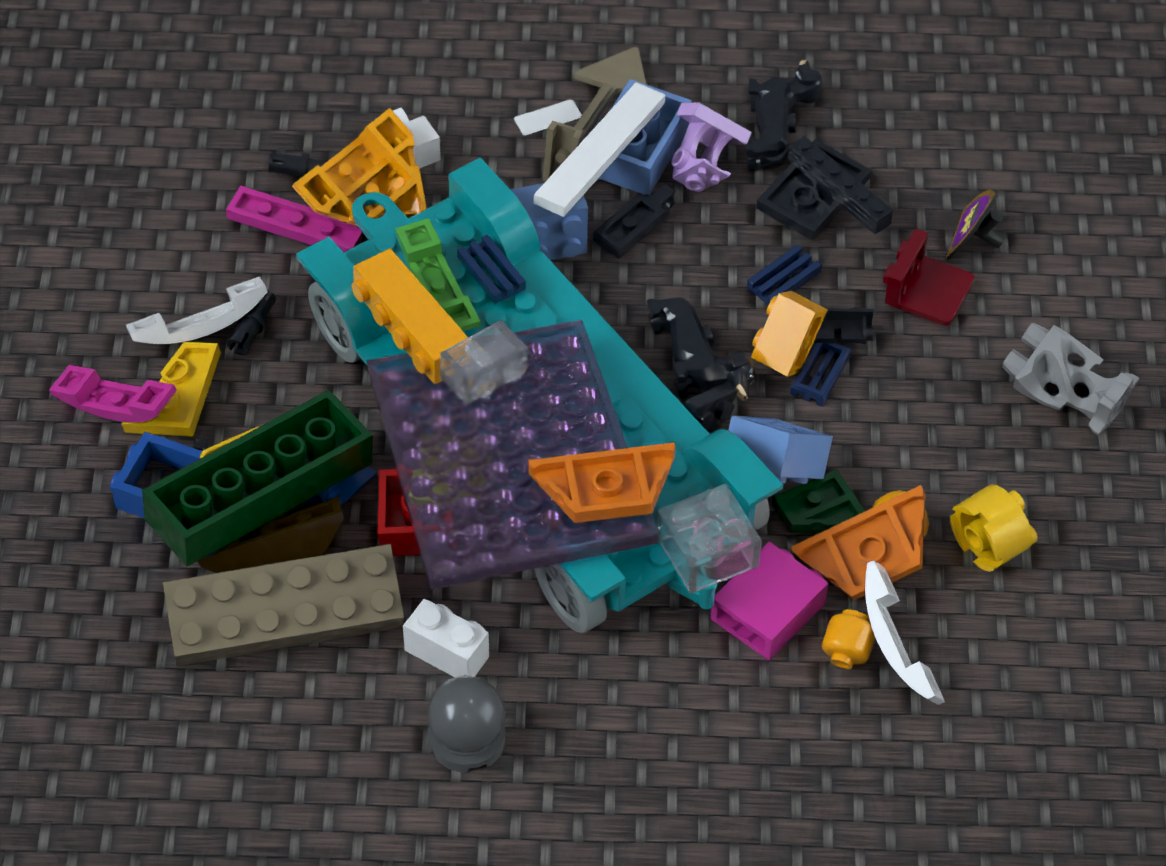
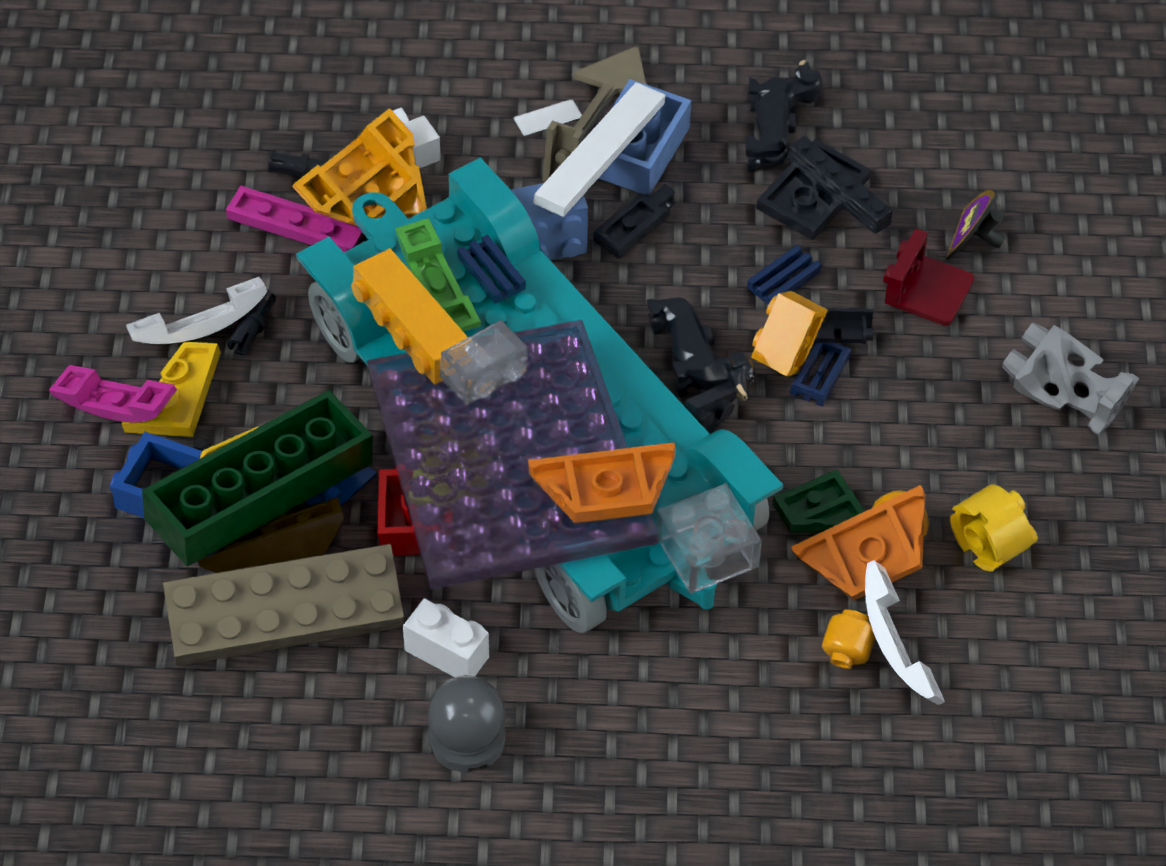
(712, 132): lavender tile -> none
(770, 601): dark pink brick -> none
(784, 448): medium blue brick -> none

